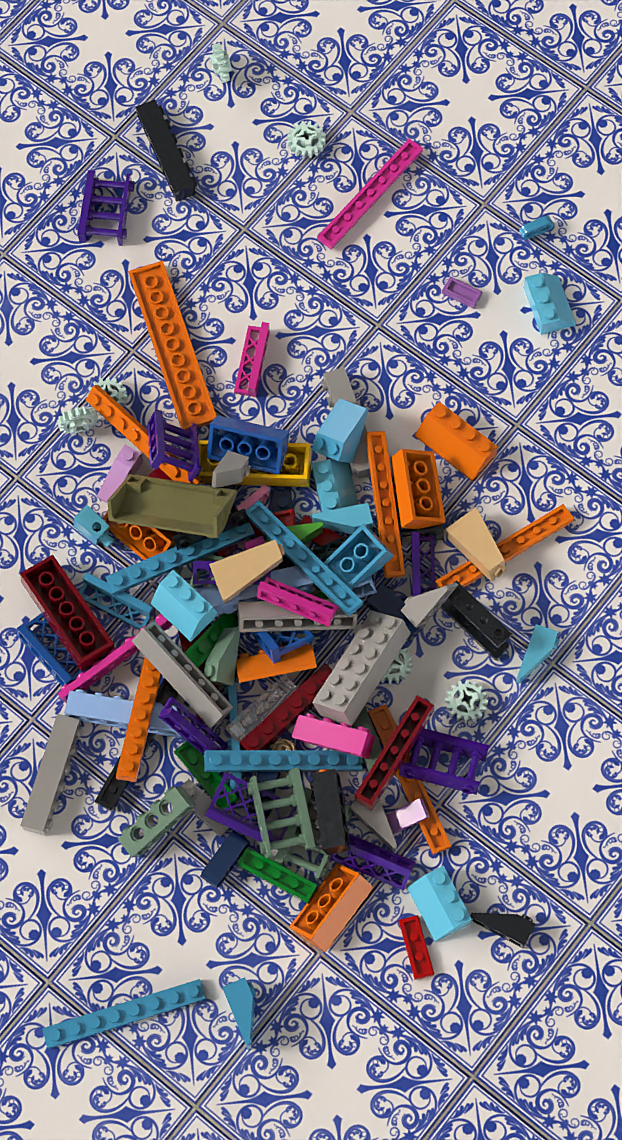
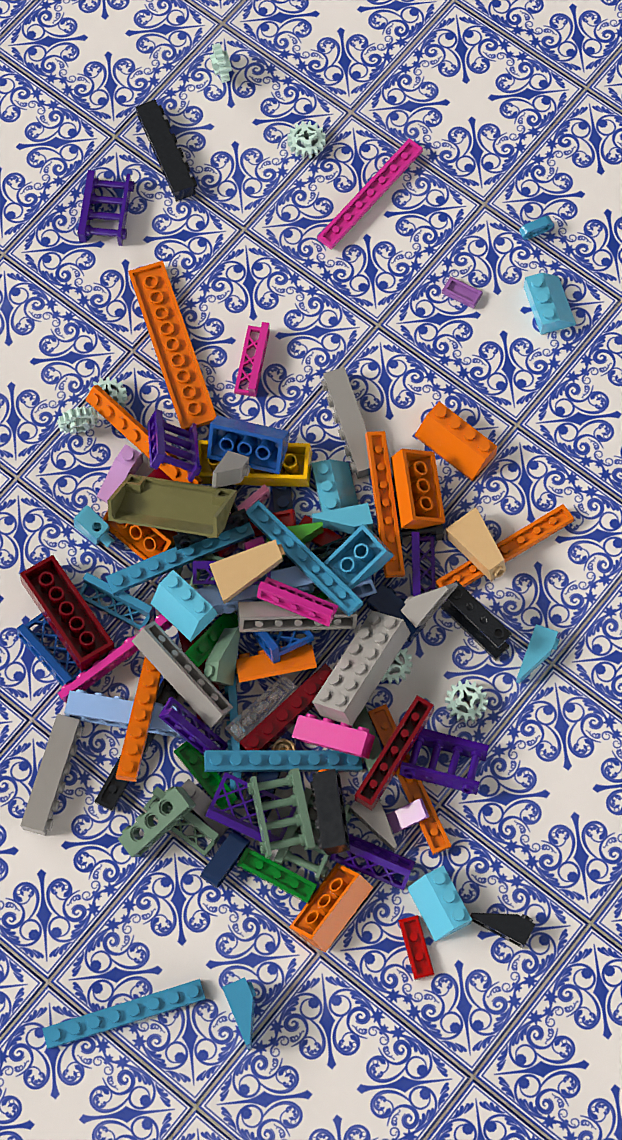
(190, 819): none -> sand green fence
(341, 431): dark azure slope -> none

